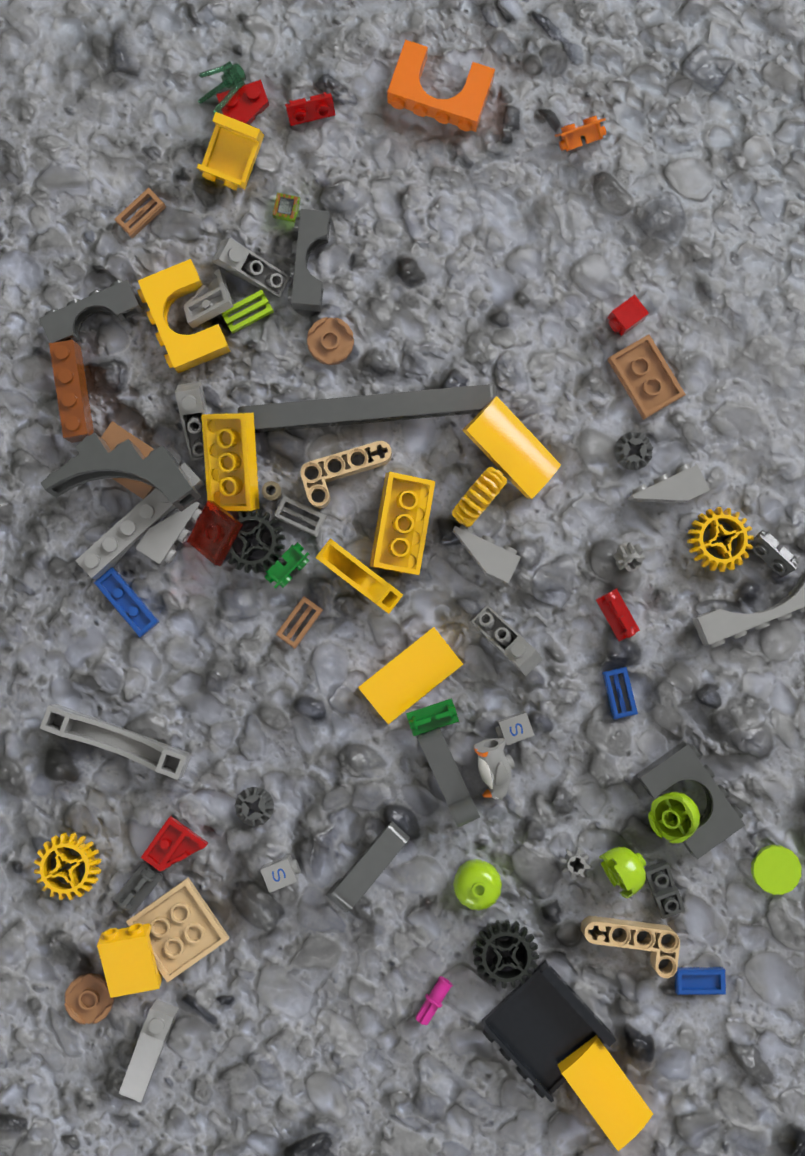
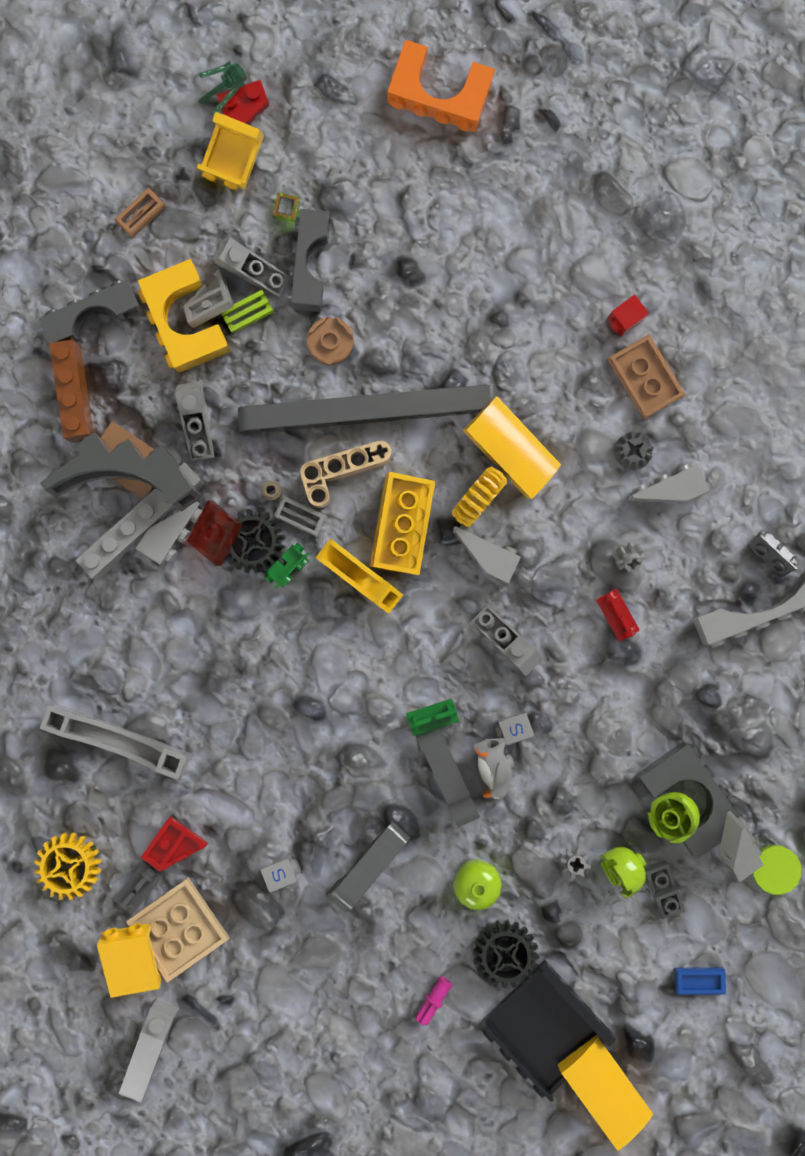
(88, 999): medium nougat tile -> none
(126, 602): blue tile -> none
(231, 460): yellow slope -> none
(265, 804): dark grey gear -> none
(287, 639): medium nougat tile -> none
(316, 108): red hinge -> none
(410, 675): yellow slope -> none
(572, 135): orange hinge -> none
(624, 713): blue tile -> none
(629, 940): tan beam -> none
(723, 548): yellow gear -> none
(739, 848): none -> light grey slope

